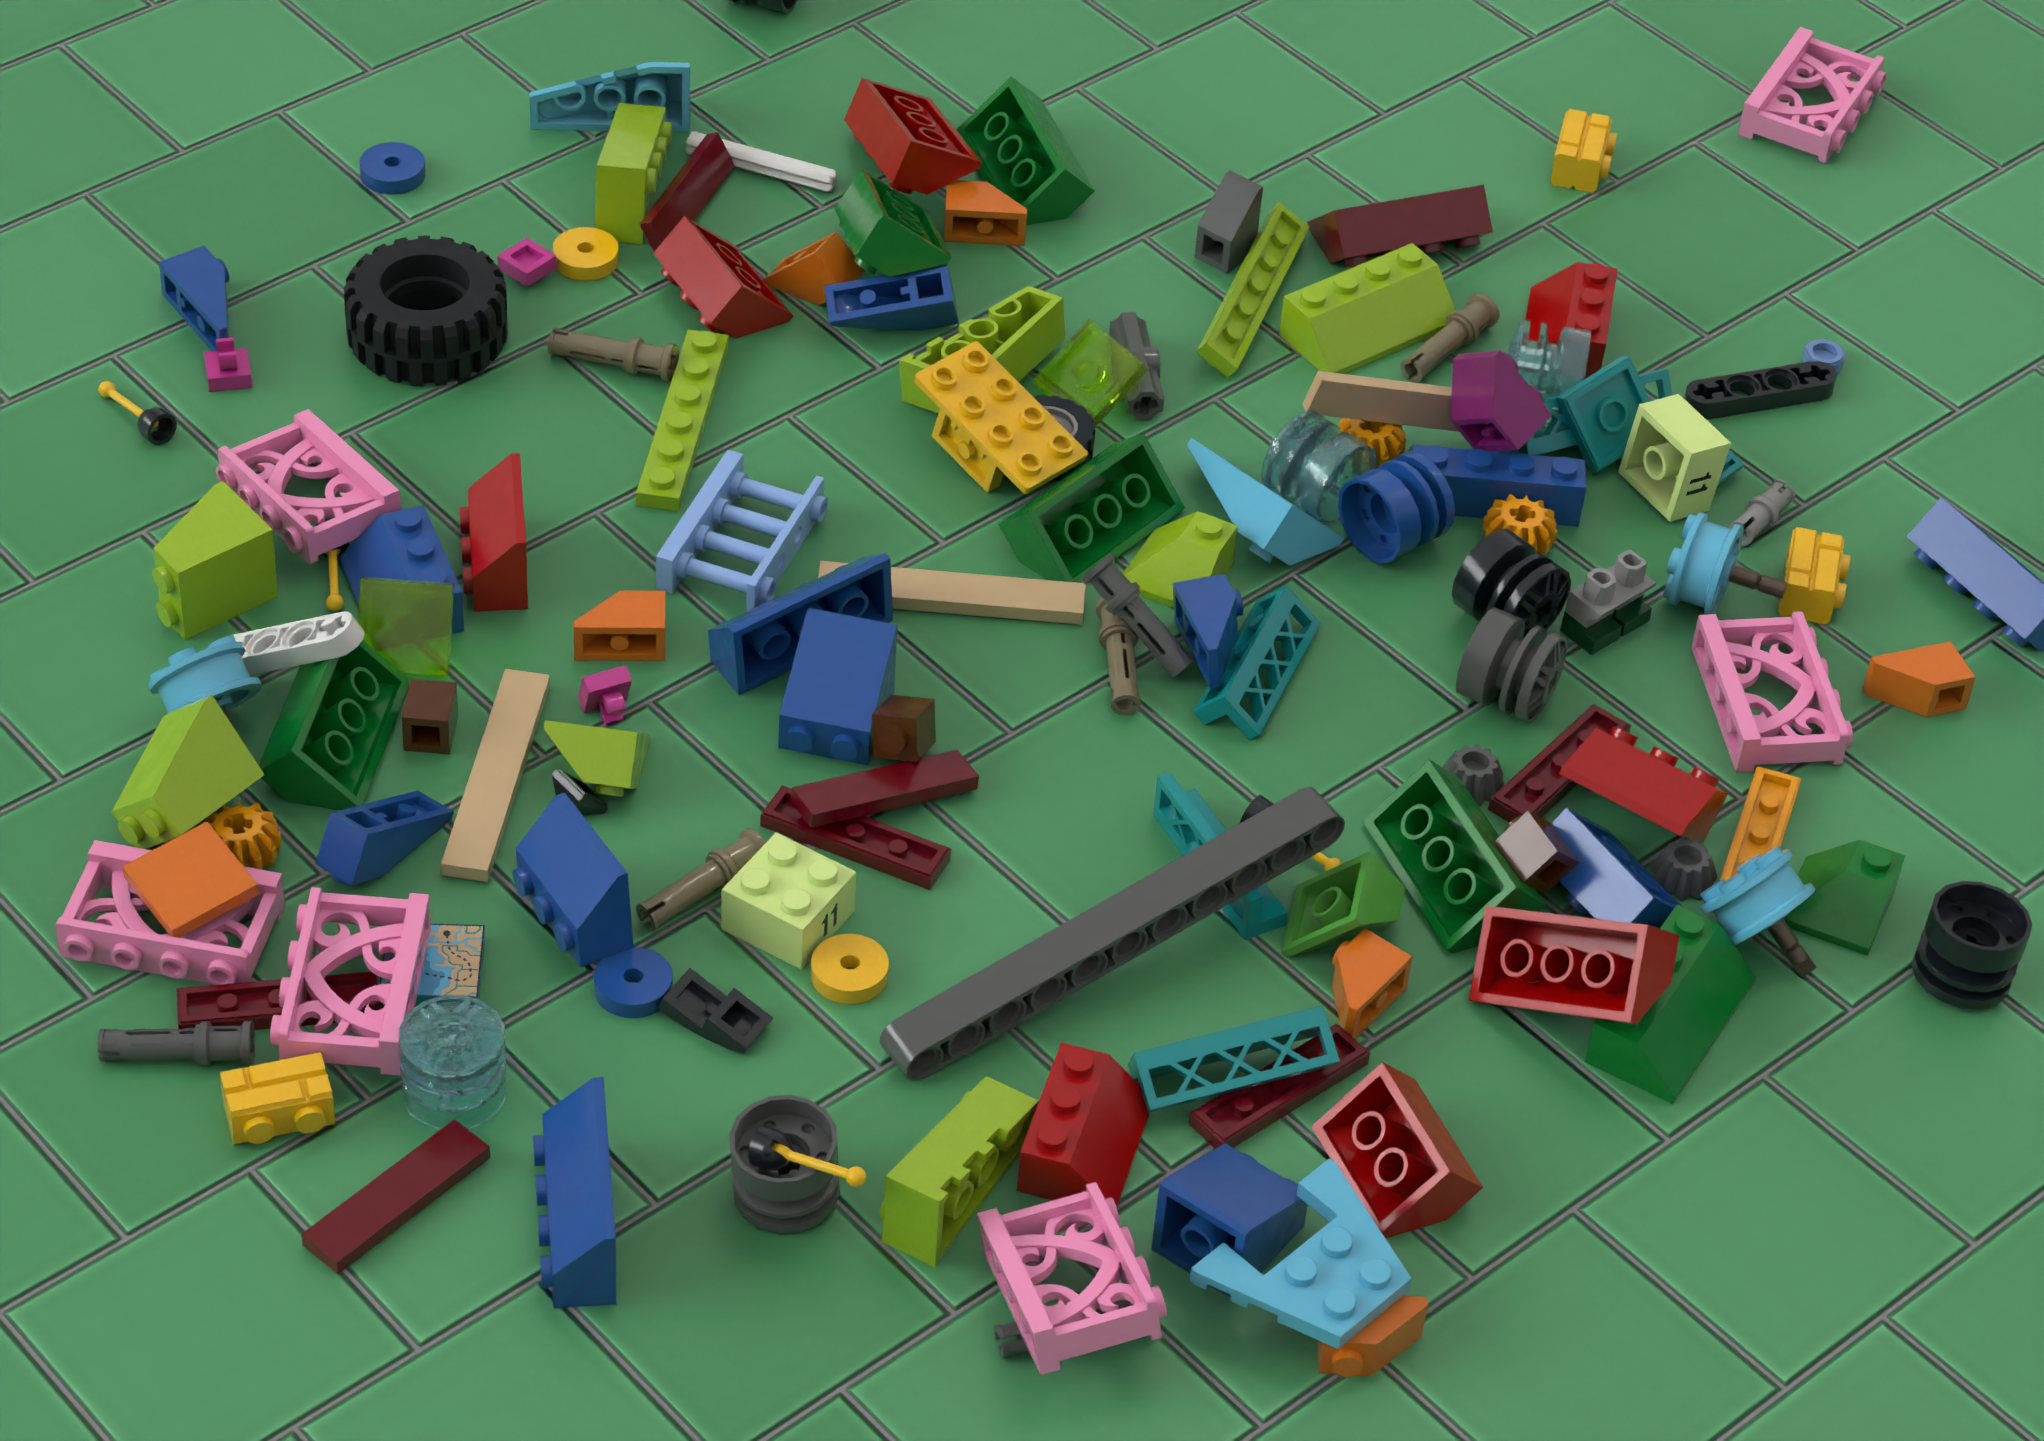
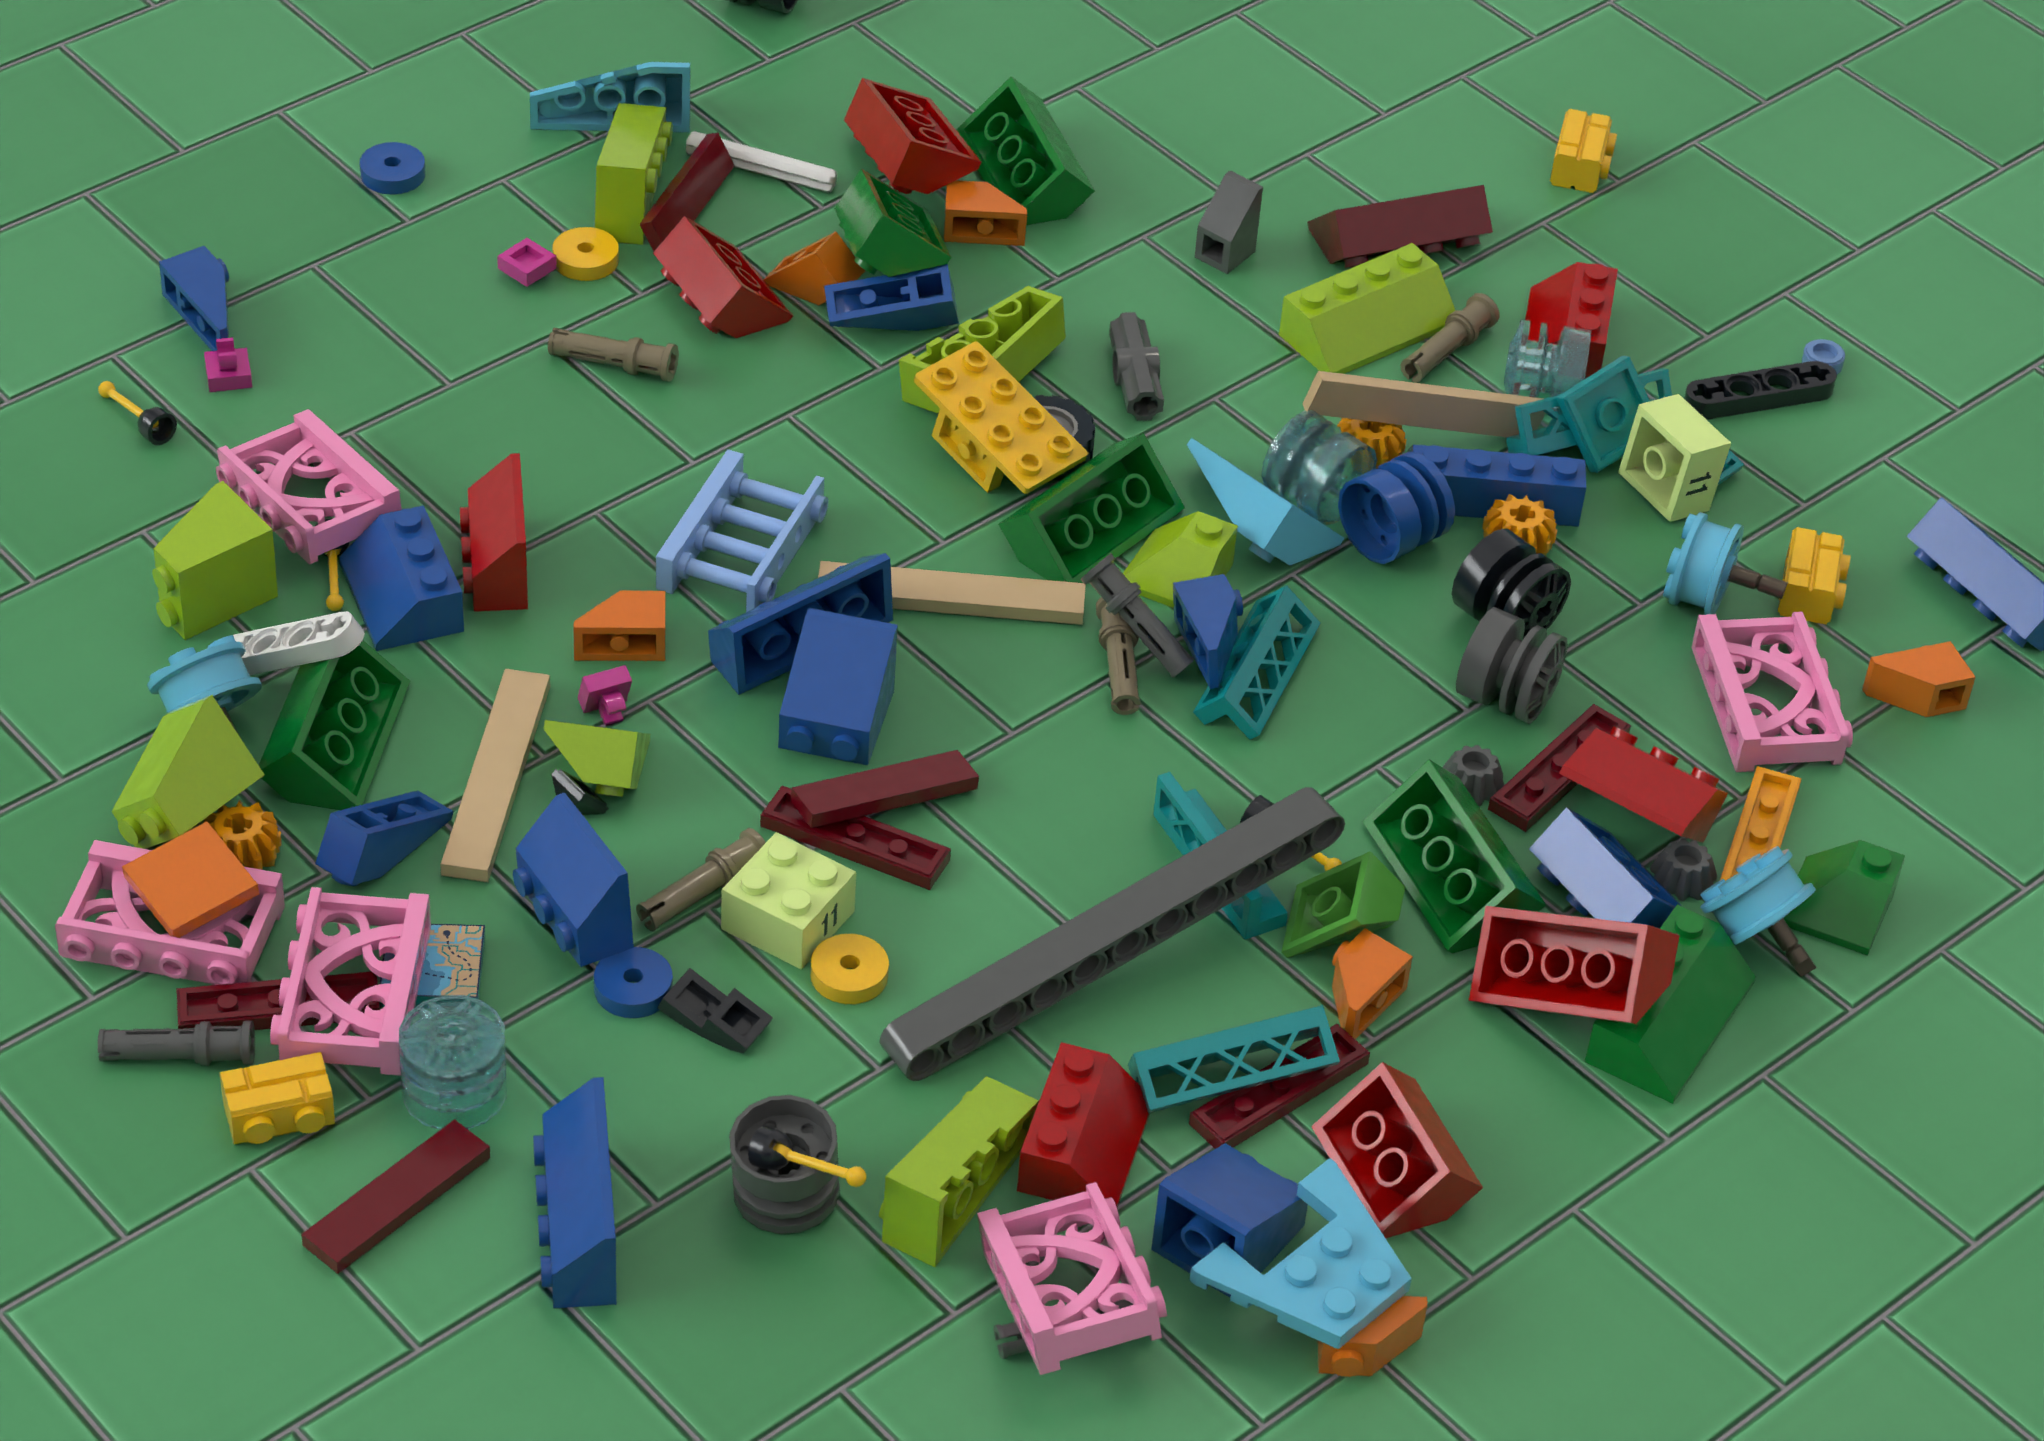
(408, 623): clear neon green tile -> none
(426, 310): black tyre -> none
(429, 716): brick -> none
(682, 421): lime plate -> none
(904, 728): reddish brown brick -> none
(1091, 372): clear neon green tile -> none
(1252, 290): lime plate -> none
(1494, 402): magenta slope -> none
(1536, 851): brick -> none
(1608, 603): light grey hips -> none
(1764, 510): light grey pin -> none
(1820, 62): bright pink fence -> none
(1971, 945): black wheel -> none

